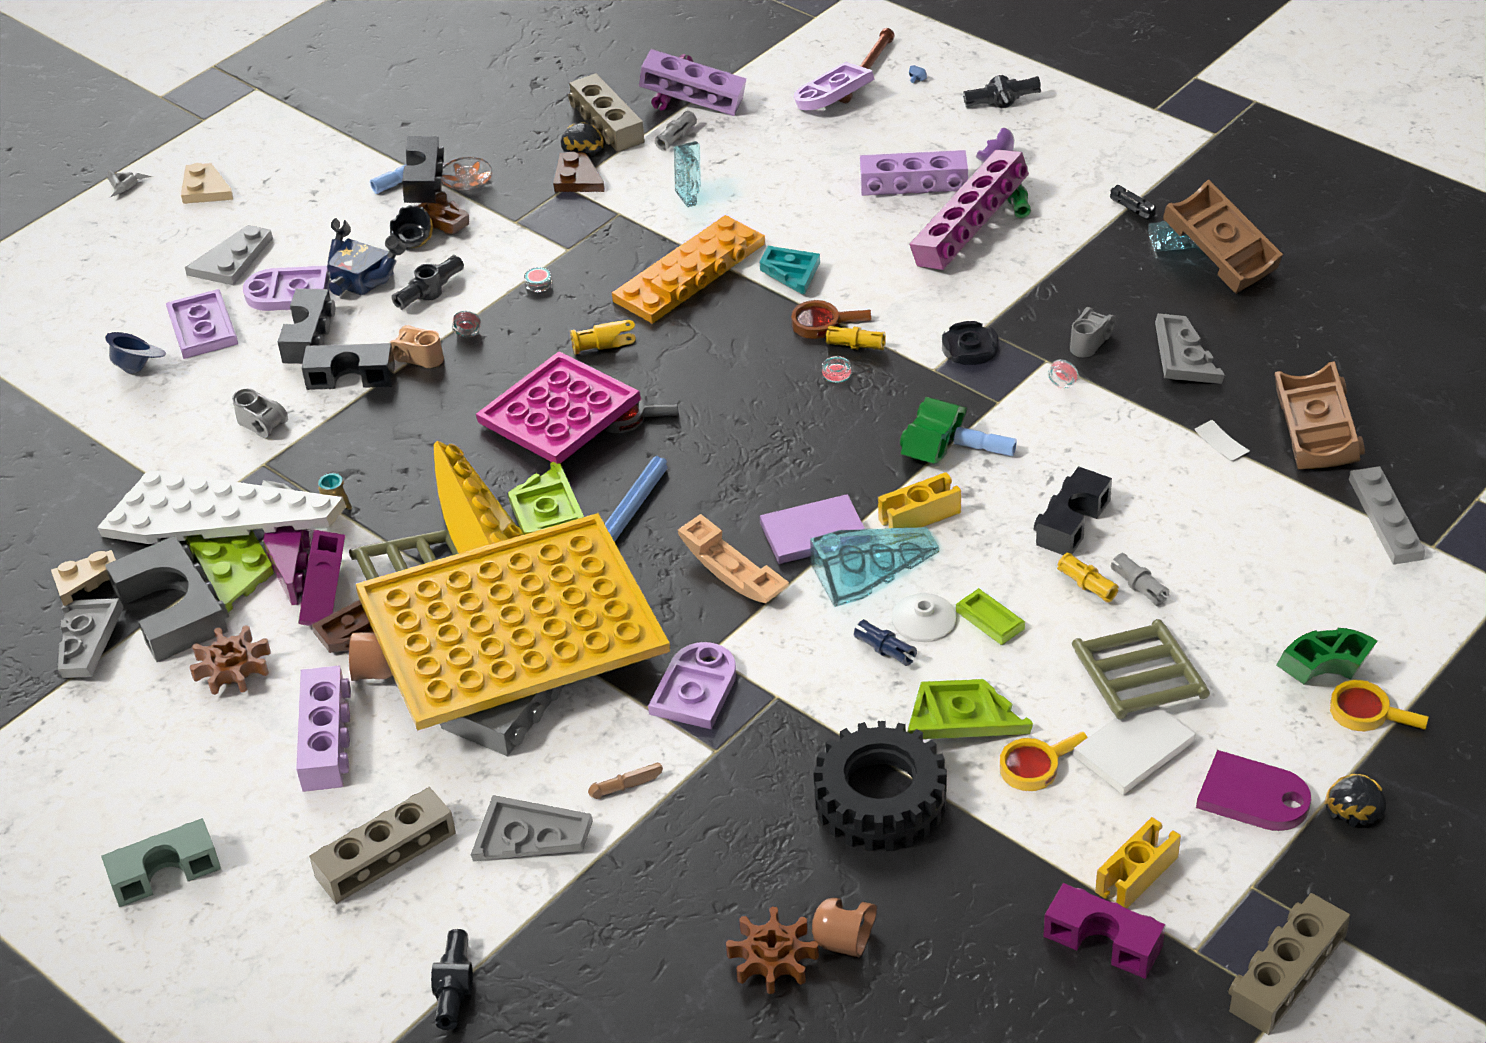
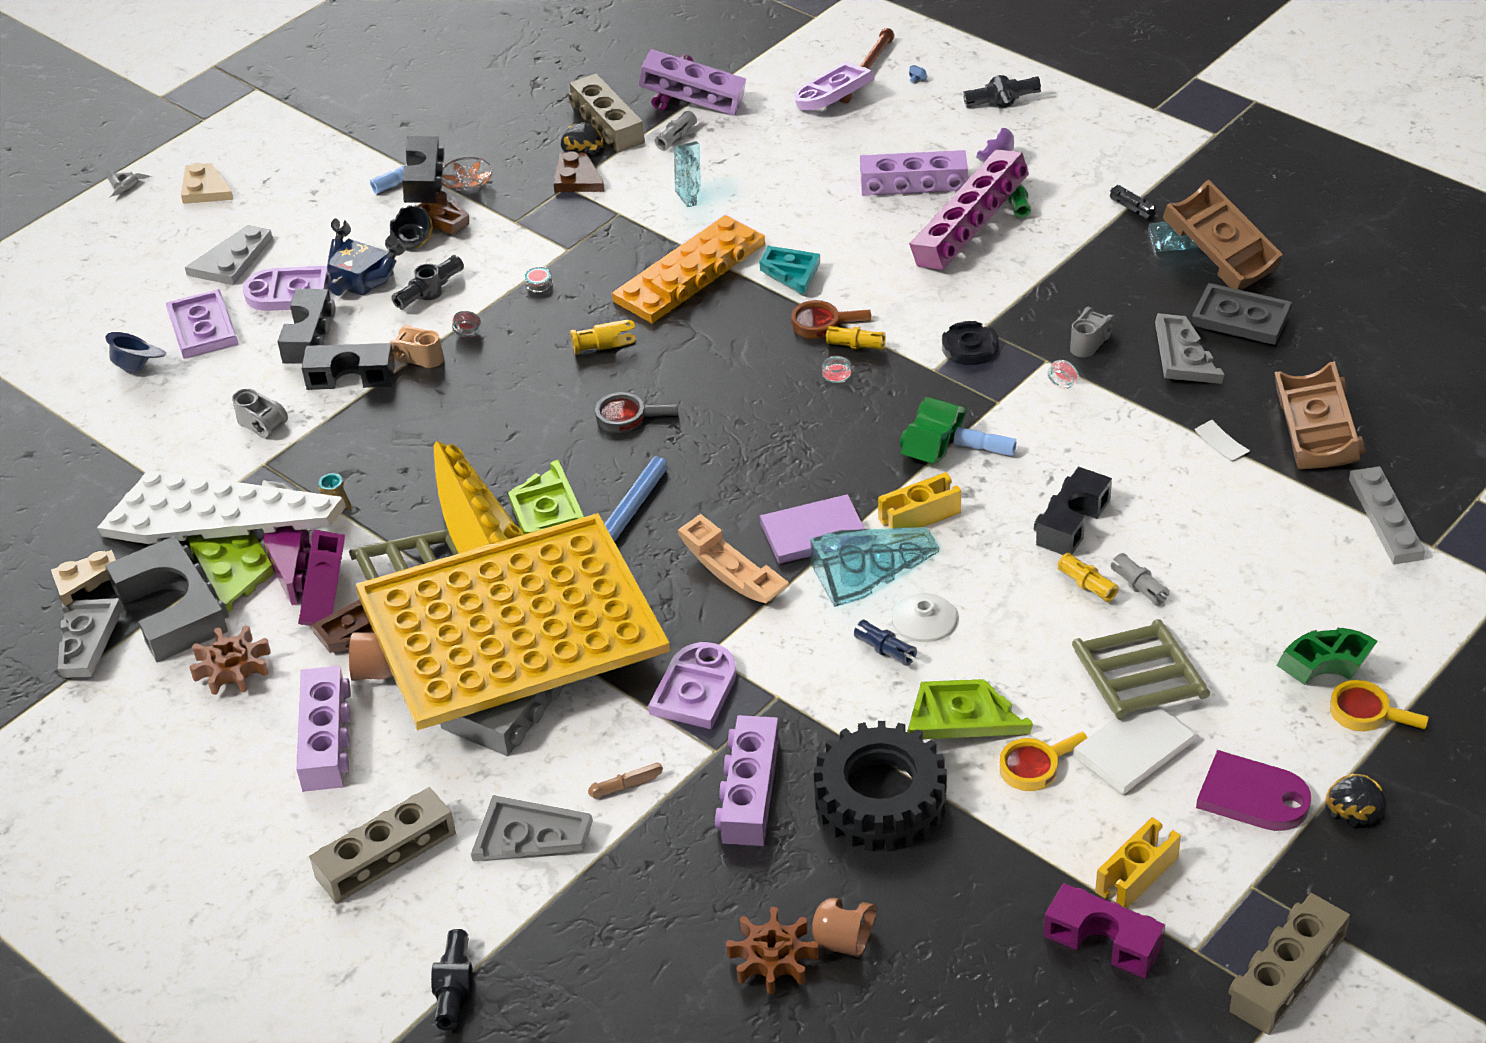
(134, 865): sand green arch -> none
(558, 407): dark pink plate -> none
(749, 780): none -> lavender brick
(990, 616): lime tile -> none
(1241, 313): none -> dark grey plate

